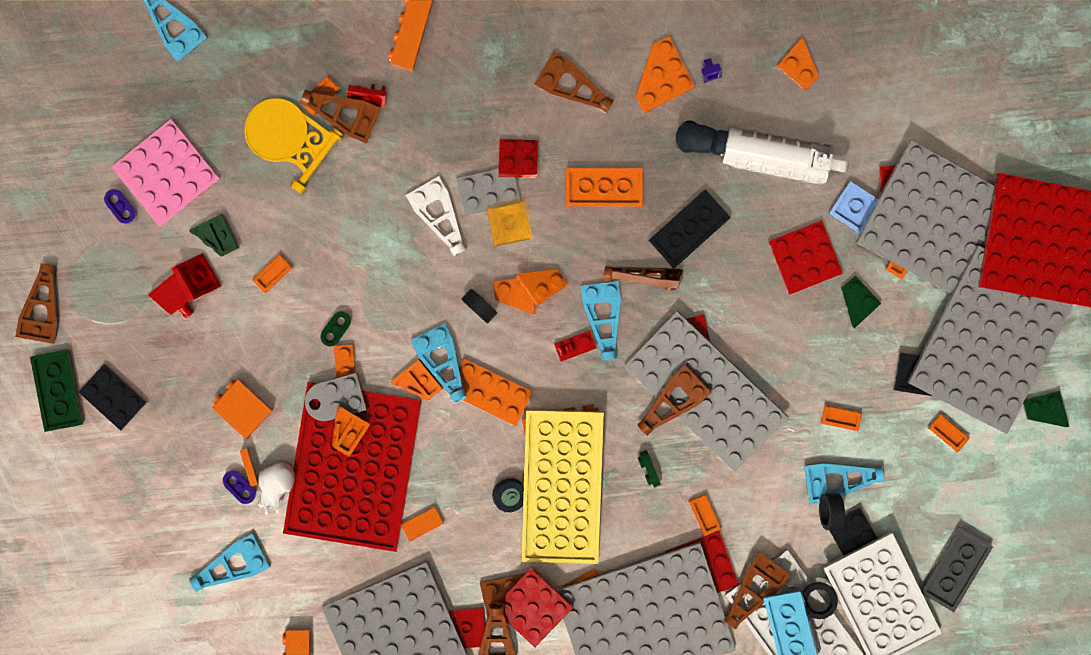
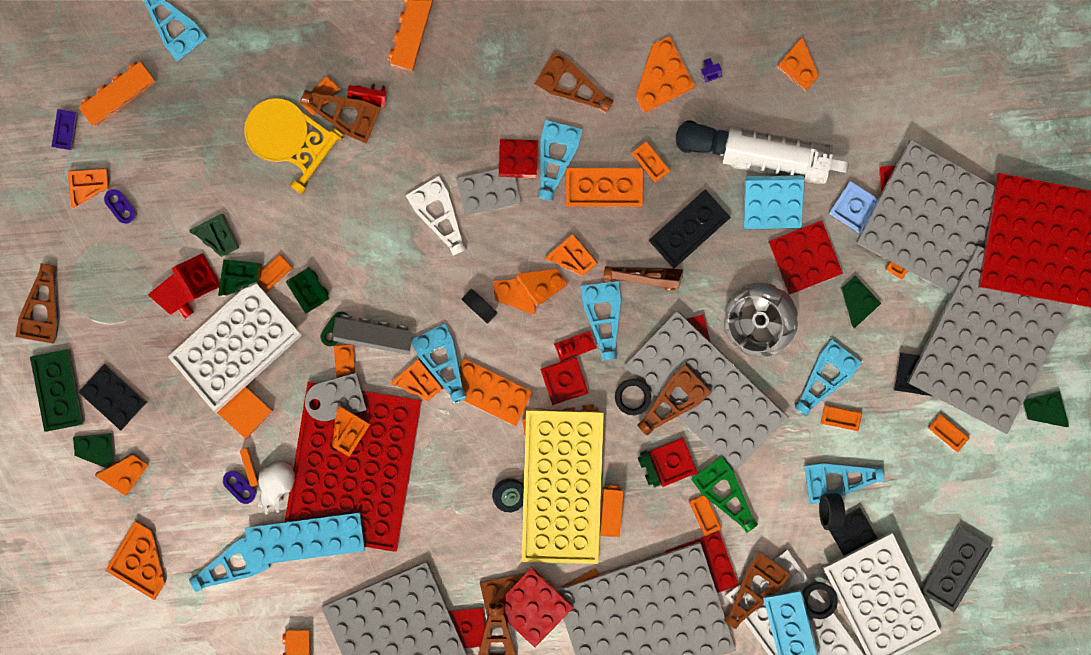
(64, 129): none -> dark purple plate
(86, 184): none -> orange wing
(95, 449): none -> dark green wing
(116, 94): none -> orange brick
(123, 474): none -> orange wing
(139, 561): none -> orange plate
(165, 172): bright pink plate -> none
(234, 346): none -> white plate
(238, 276): none -> dark green wing
(305, 539): none -> medium azure plate
(308, 290): none -> dark green bracket
(372, 335): none -> light grey slope
(422, 524): orange tile -> none
(509, 223): clear yellow plate -> none
(562, 135): none -> medium azure plate
(564, 381): none -> red plate
(572, 256): none -> orange wing
(611, 511): none -> orange brick
(647, 397): none -> black tyre
(650, 162): none -> orange plate
(672, 462): none -> red plate
(712, 475): none -> green plate
(763, 296): none -> light grey wheel
(773, 202): none -> medium azure plate
(838, 357): none -> medium azure plate

